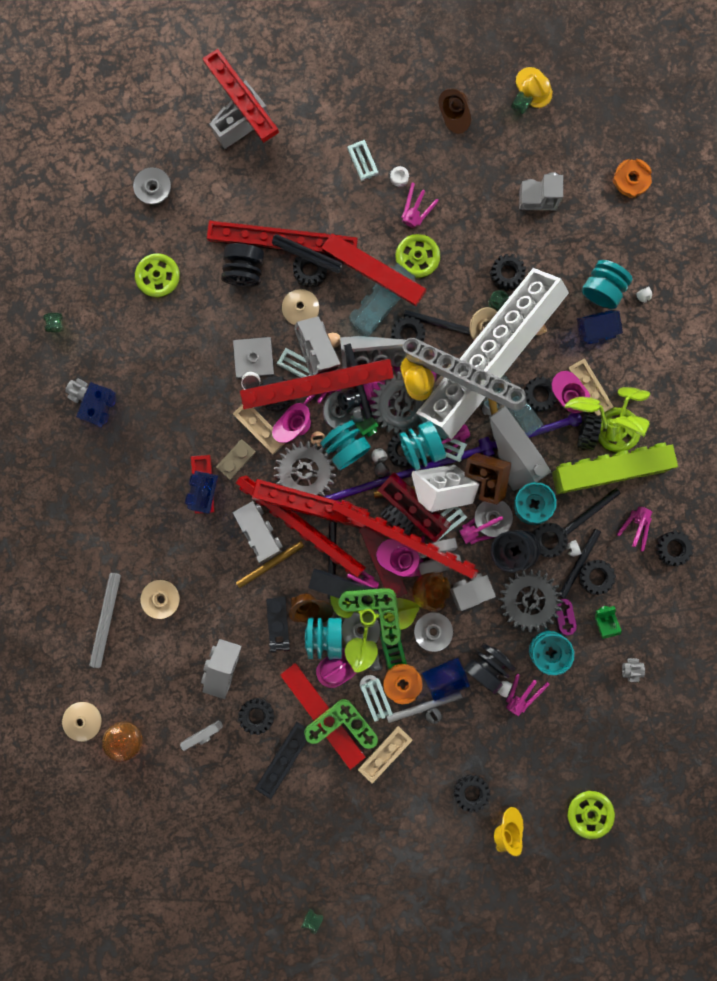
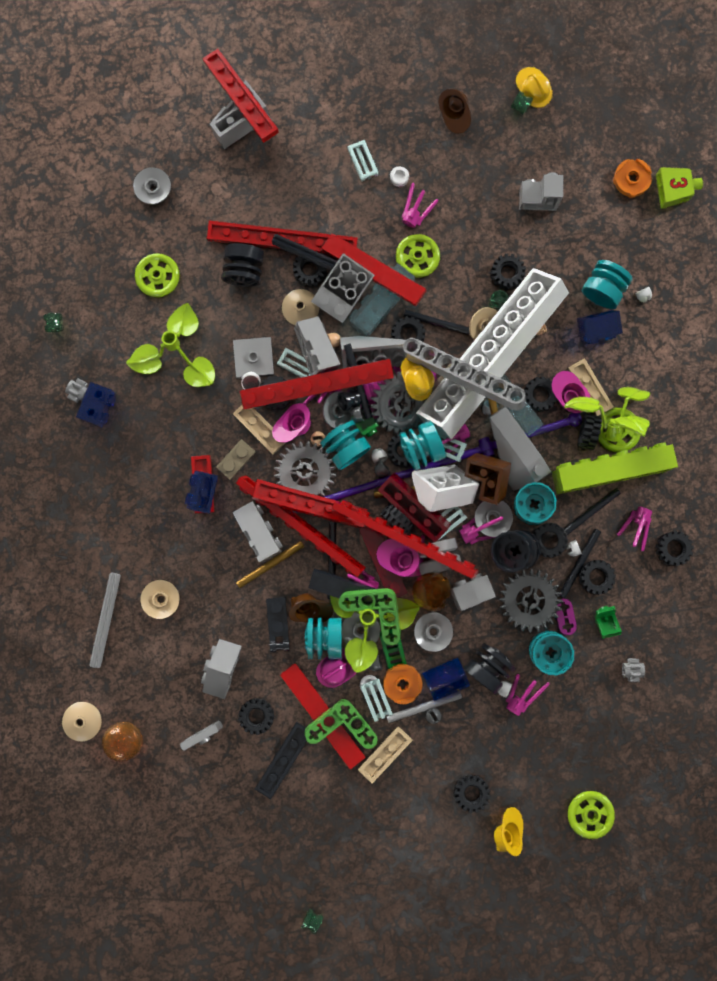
(184, 323): none -> lime plant
(342, 288): none -> light grey slope
(676, 186): none -> lime torso

